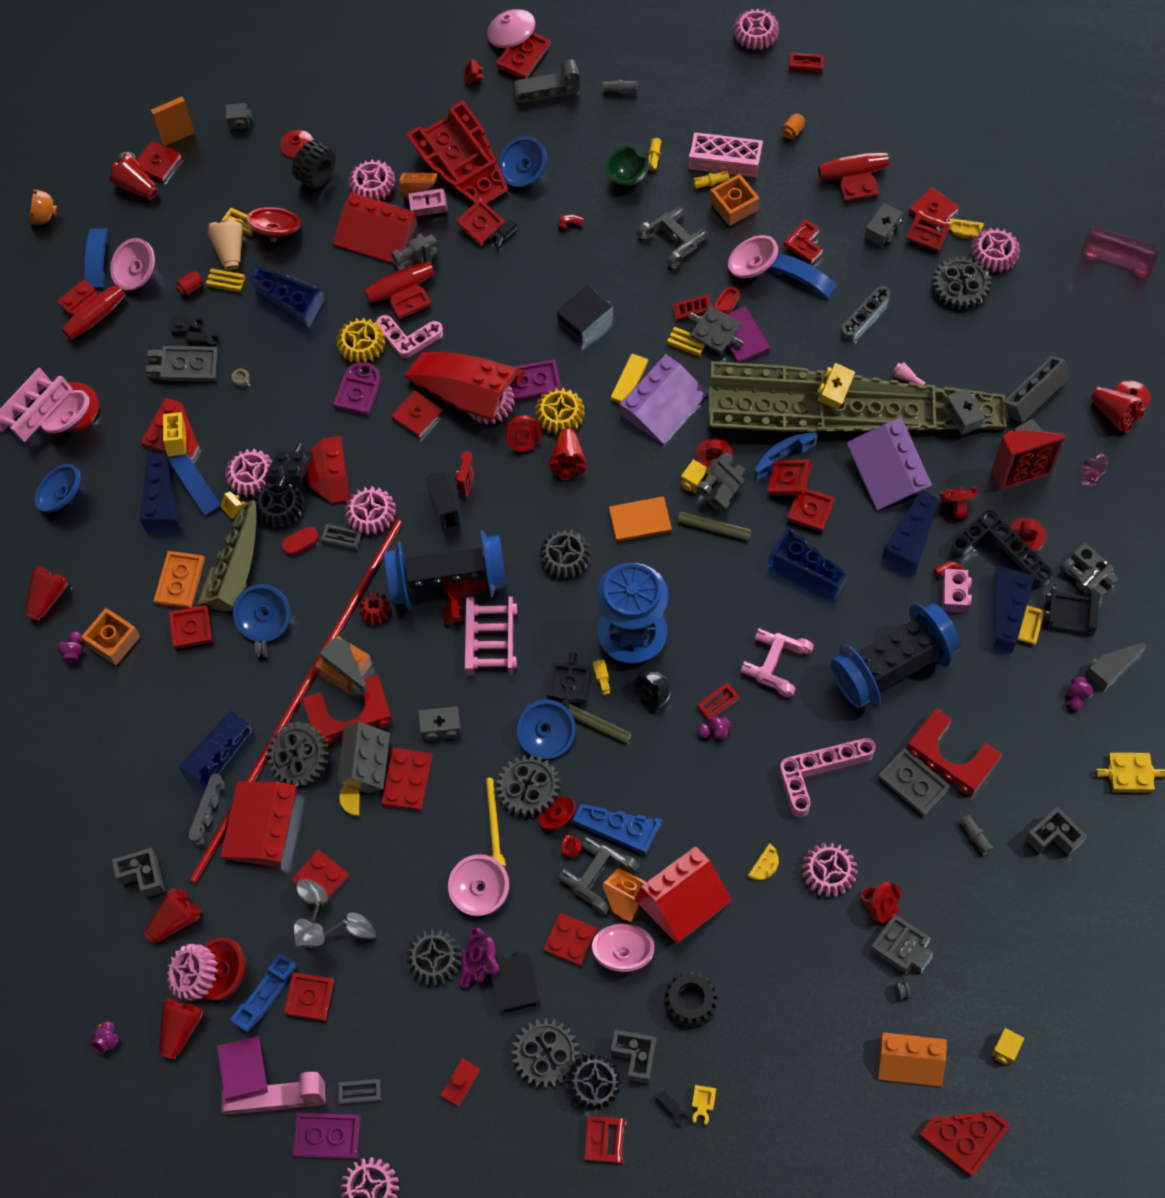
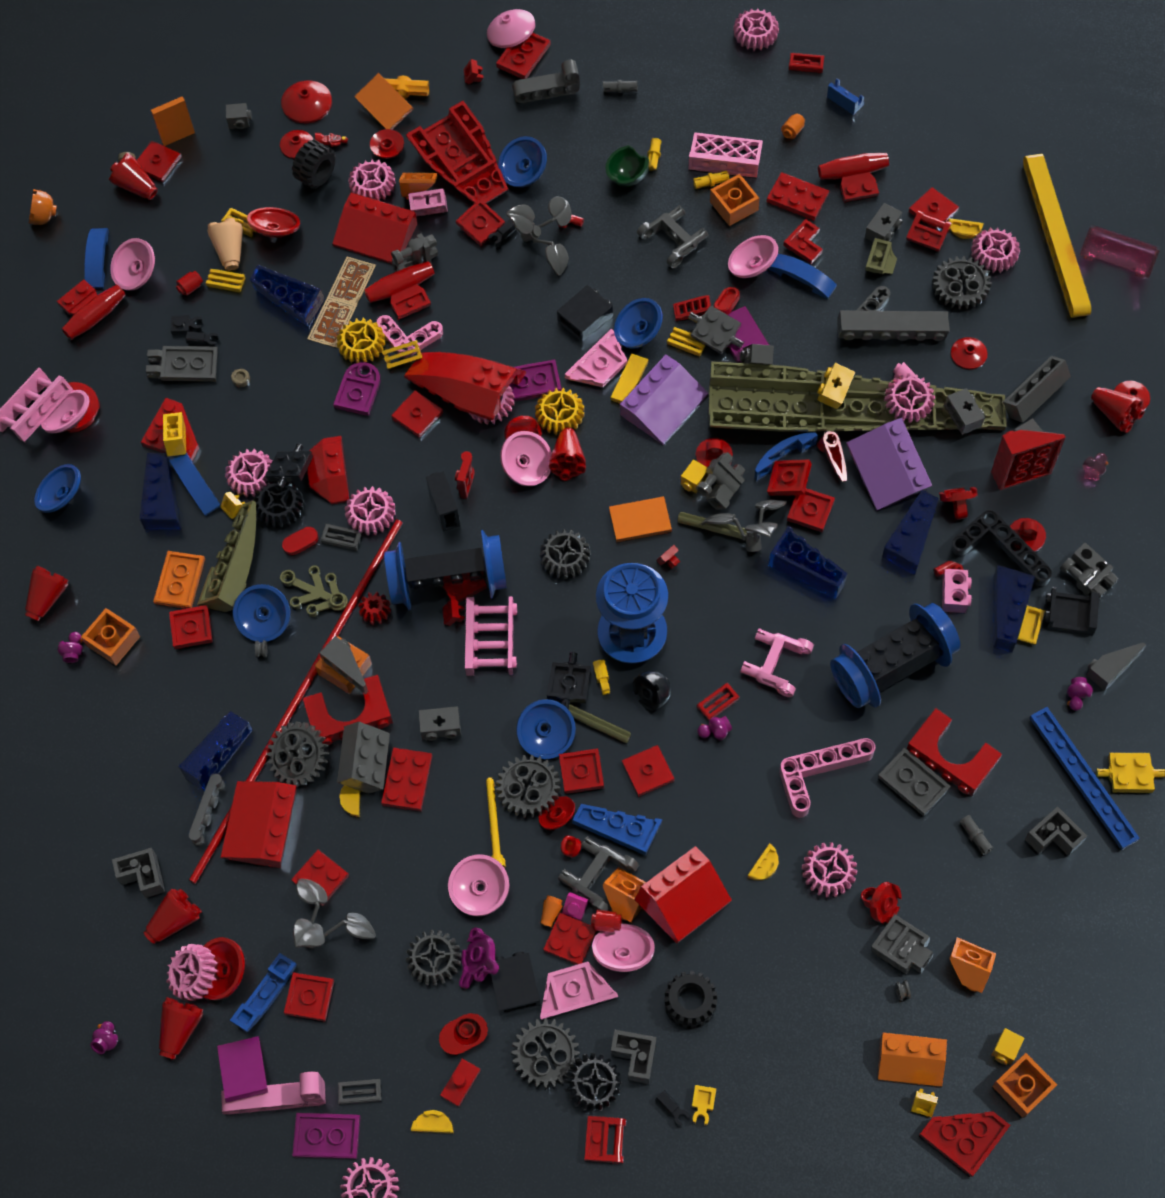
(306, 101): none -> red dish
(316, 592): none -> olive plant
(333, 140): none -> red piece
(341, 301): none -> sticker
(383, 102): none -> orange tile
(387, 143): none -> red dish
(387, 358): none -> yellow tile
(407, 87): none -> light orange piece
(432, 1122): none -> yellow tile
(463, 1033): none -> red piece
(523, 217): none -> dark grey plant
(535, 457): none -> bright pink dish
(550, 910): none -> orange cone
(574, 989): none -> bright pink wing
(575, 906): none -> dark pink plate
(581, 771): none -> red plate
(599, 363): none -> bright pink wing
(606, 921): none -> red brick
(638, 323): none -> blue dish
(648, 770): none -> red plate
(669, 557): none -> red tile
(754, 532): none -> dark grey plant
(757, 354): none -> dark grey brick
(797, 196): none -> red plate
(834, 453): none -> piece
(844, 98): none -> blue hinge
(881, 257): none -> olive slope
(893, 325): none -> dark grey brick
(923, 396): none -> bright pink gear
(924, 1103): none -> yellow tile
(969, 359): none -> red dish
(972, 964): none -> orange slope
(1024, 1085): none -> orange brick
(1057, 236): none -> yellow beam
(1084, 778): none -> blue plate

